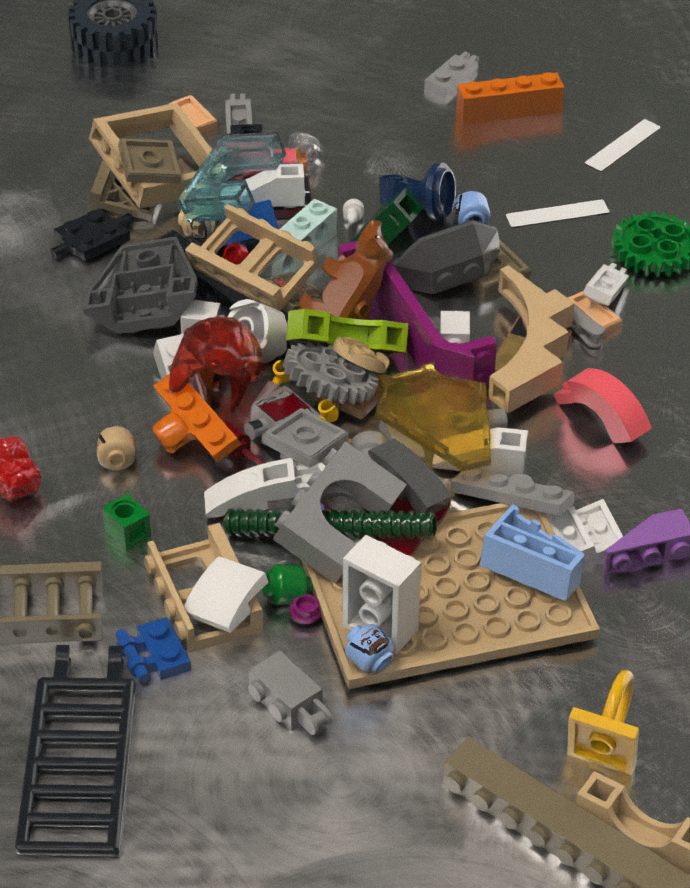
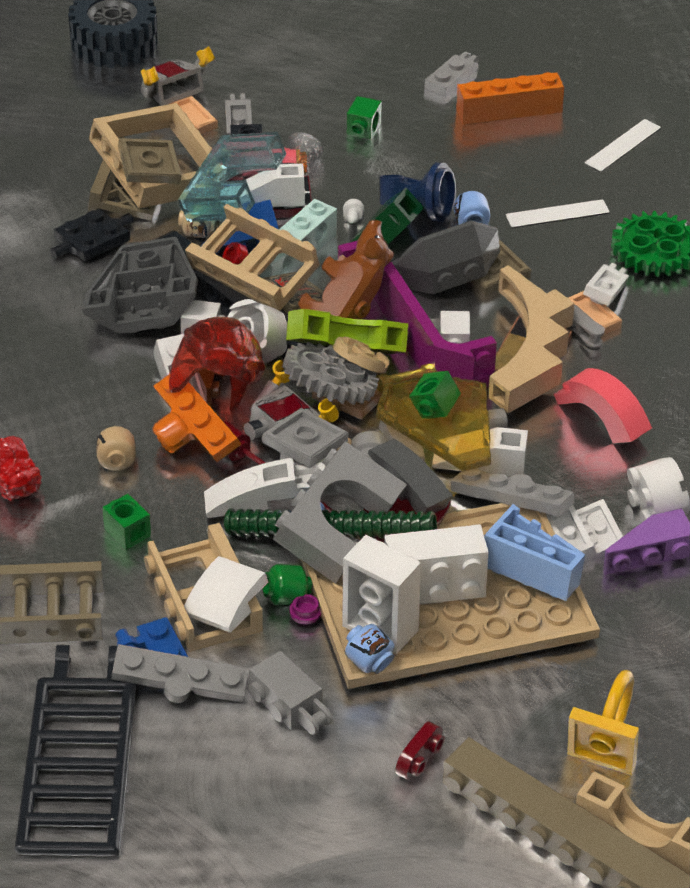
(175, 78): none -> light grey torso
(179, 674): none -> light grey hinge
(364, 117): none -> green brick
(418, 751): none -> dark red plate
(435, 395): none -> green brick
(451, 561): none -> white brick
(657, 488): none -> white brick

